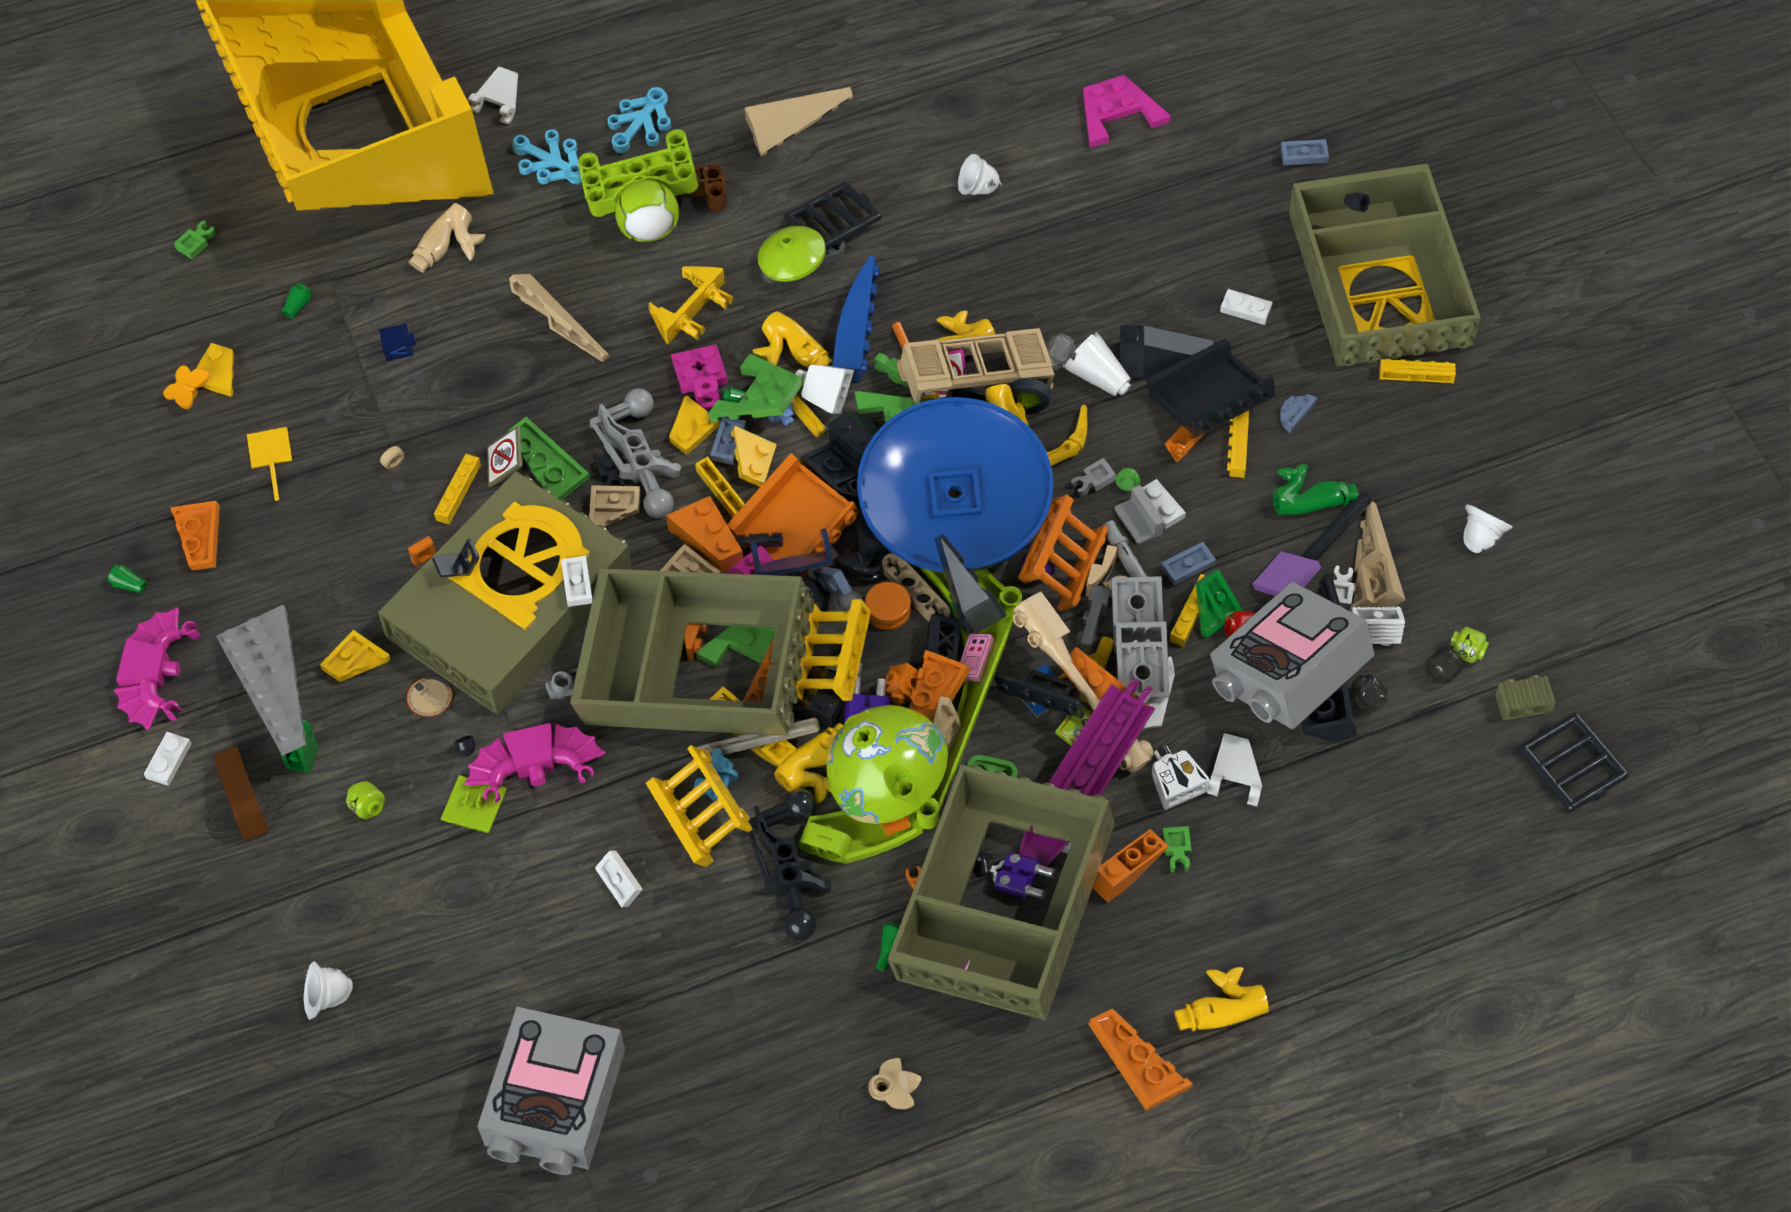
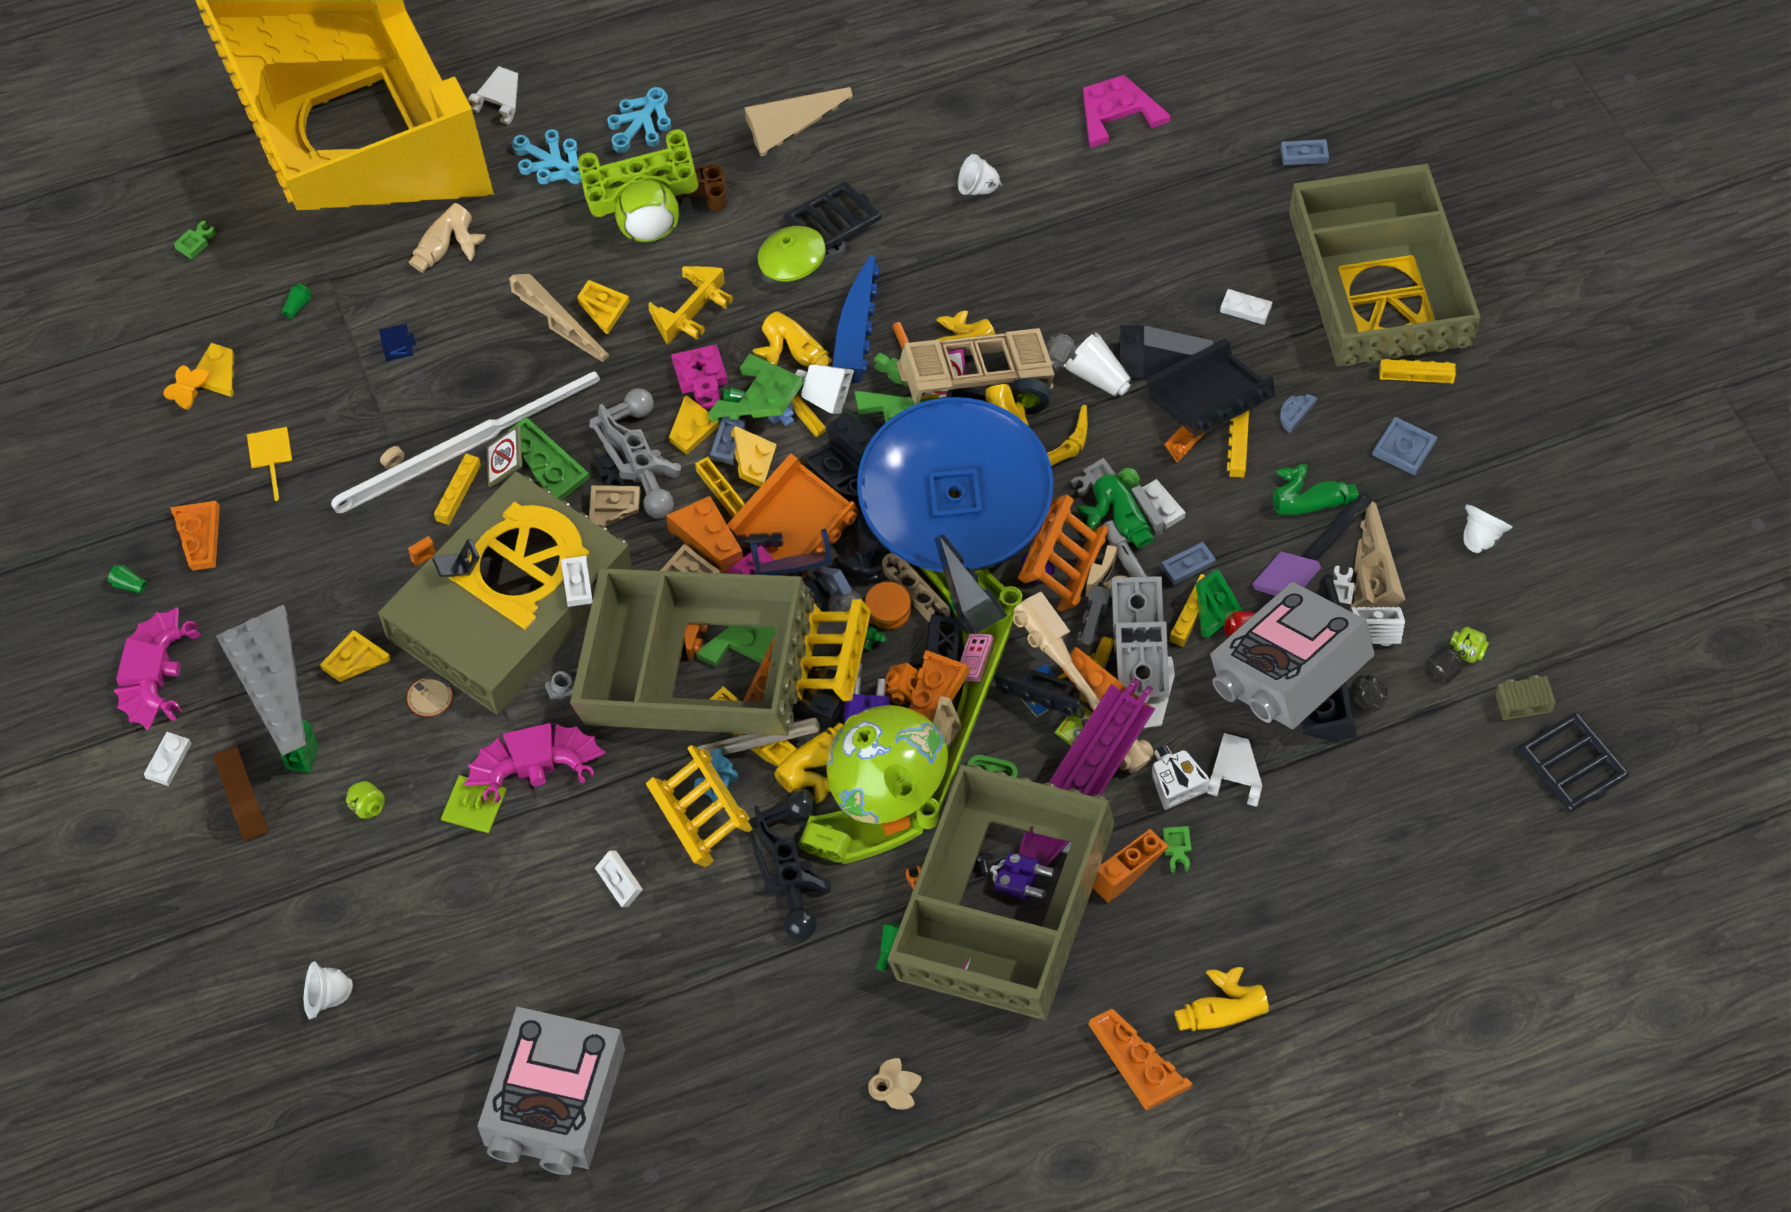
(452, 448): none -> white piece
(465, 745): black hinge -> none
(602, 304): none -> yellow wing
(871, 636): none -> green plant
(1127, 513): none -> green piece
(1357, 201): black hose -> none
(1405, 446): none -> sand blue tile

